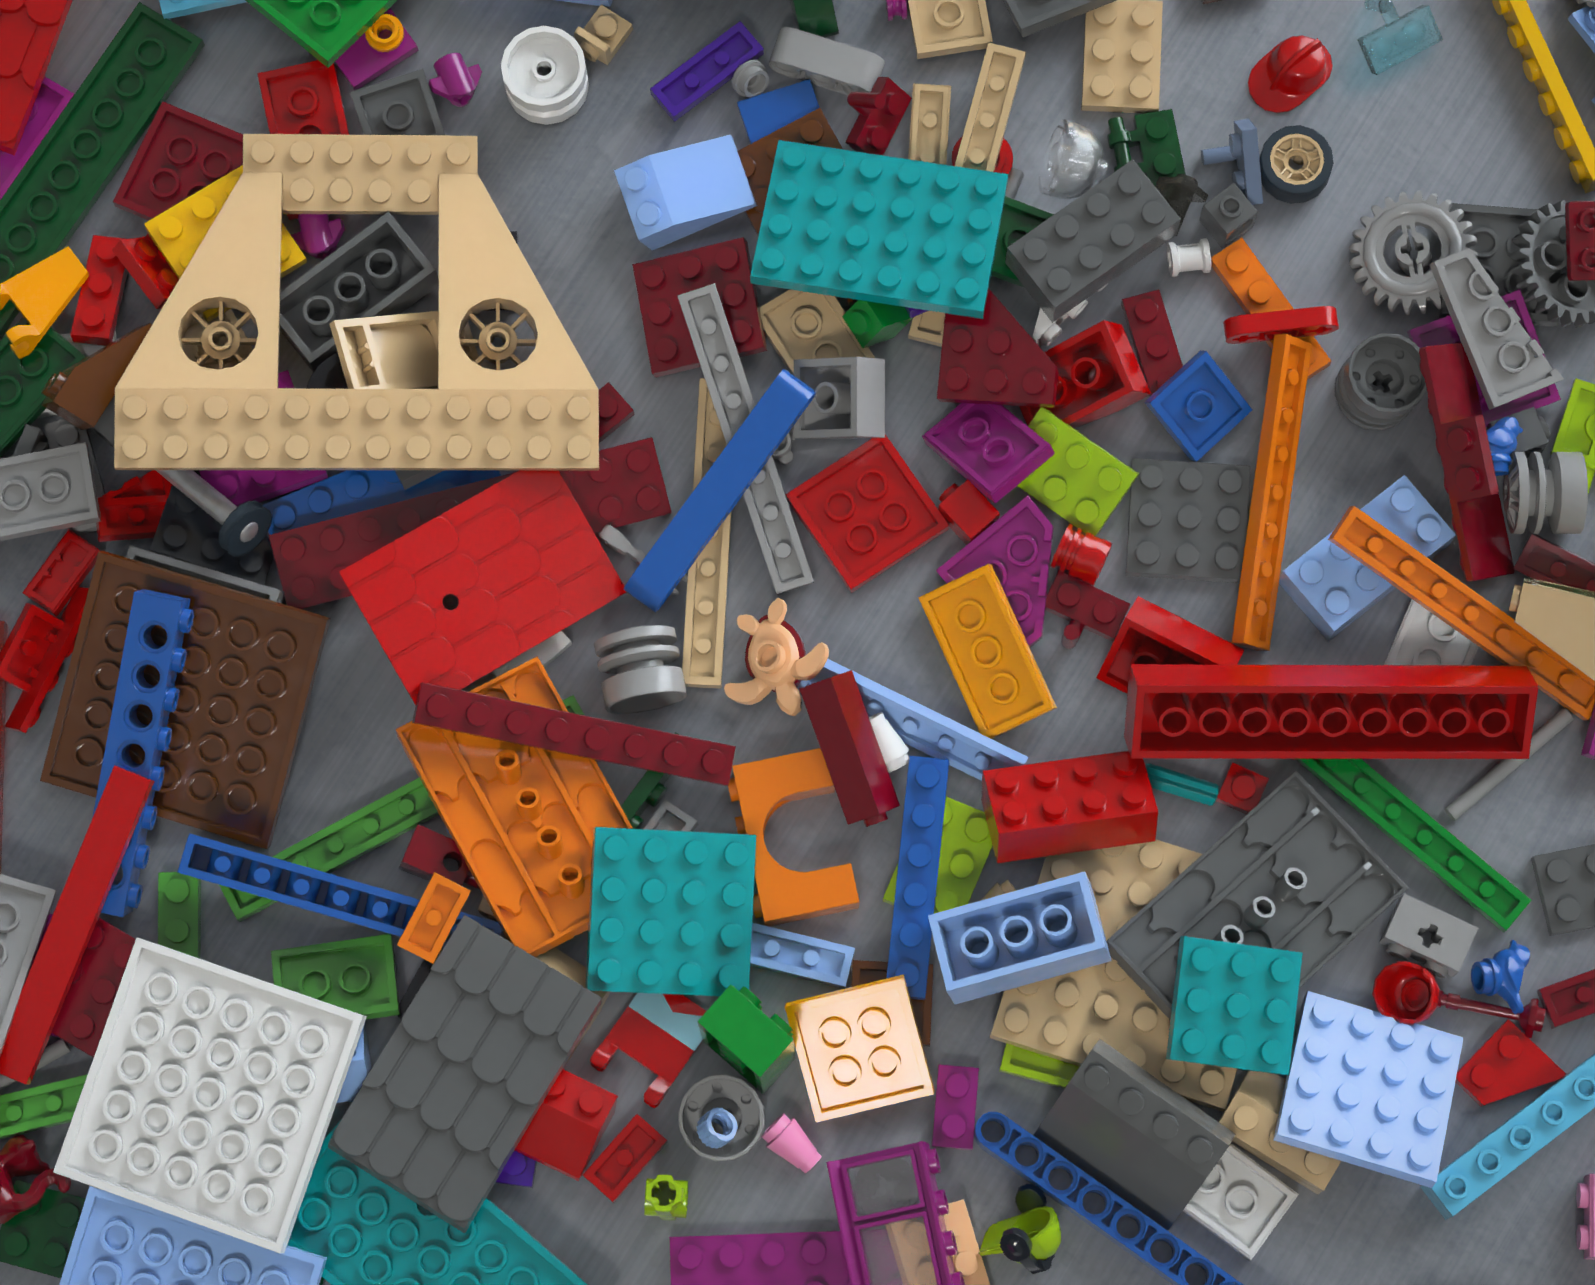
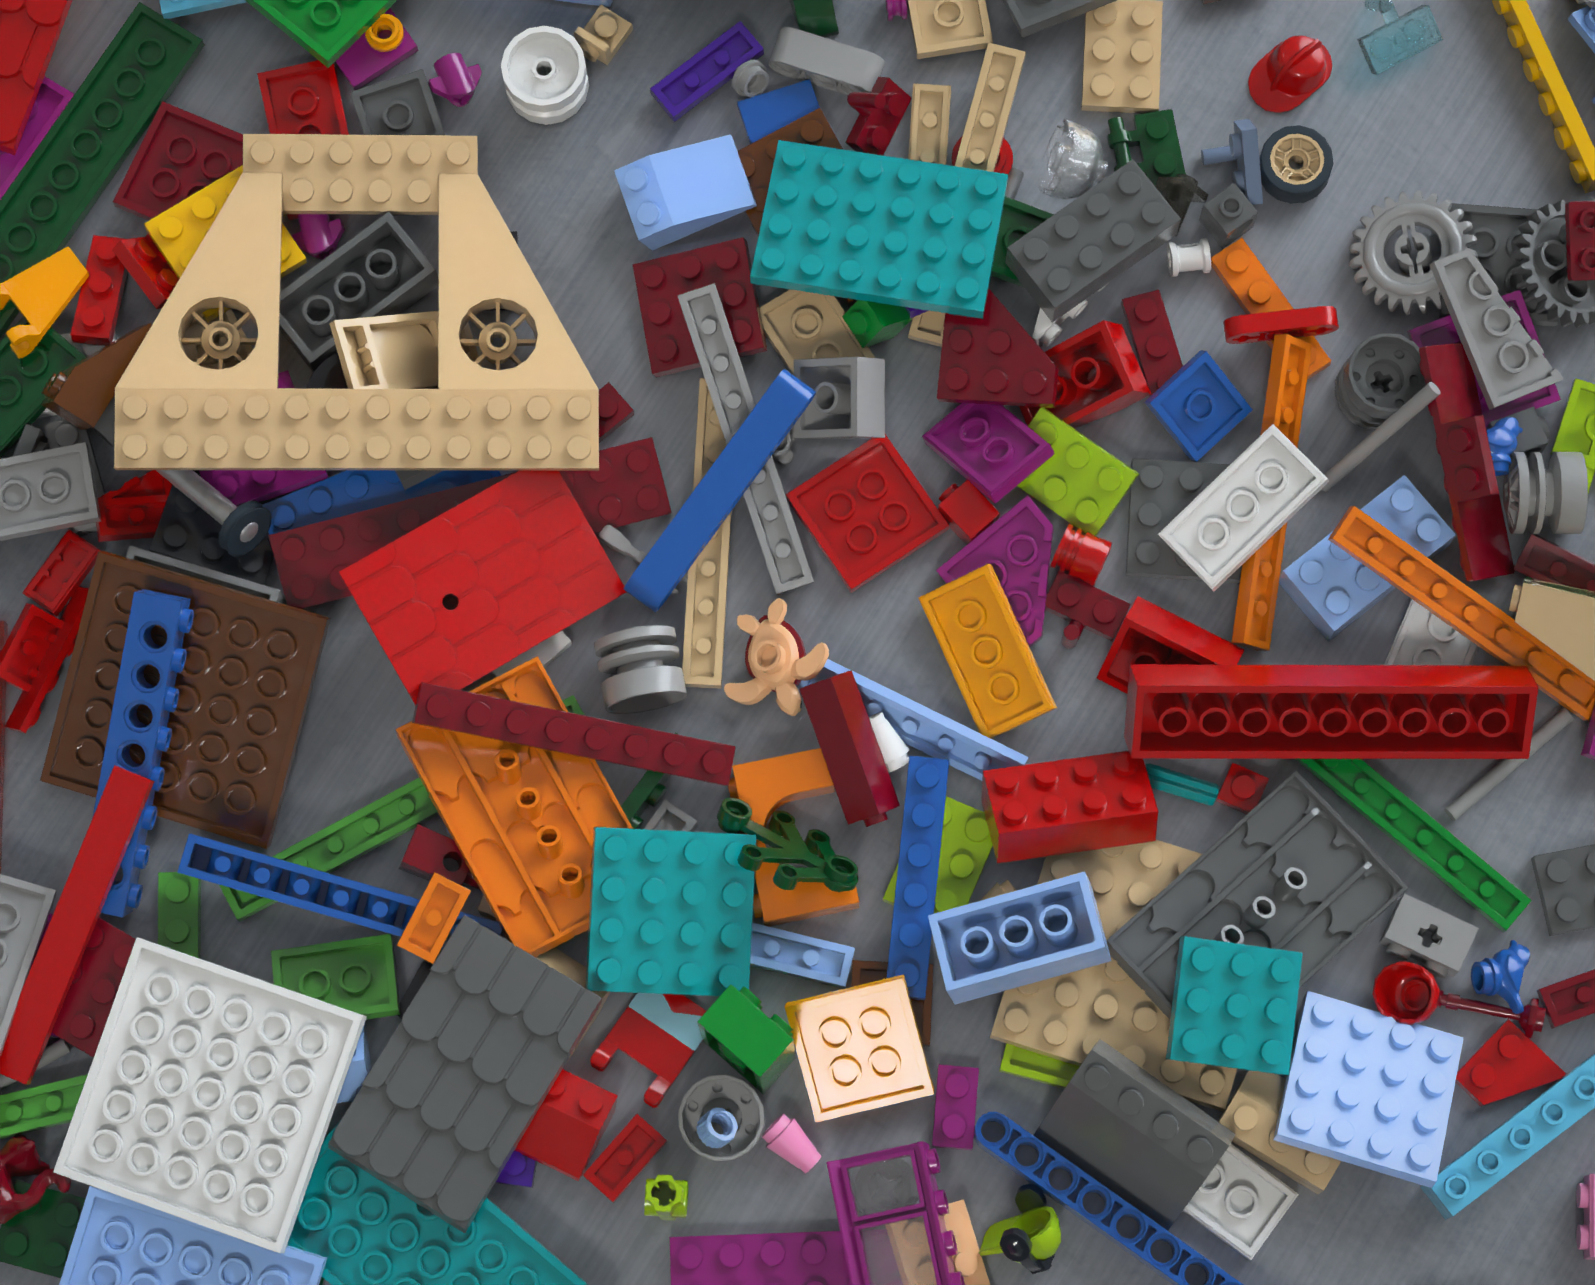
(833, 870): none -> dark green plant
(1243, 507): none -> white tile
(1381, 434): none -> light grey bar

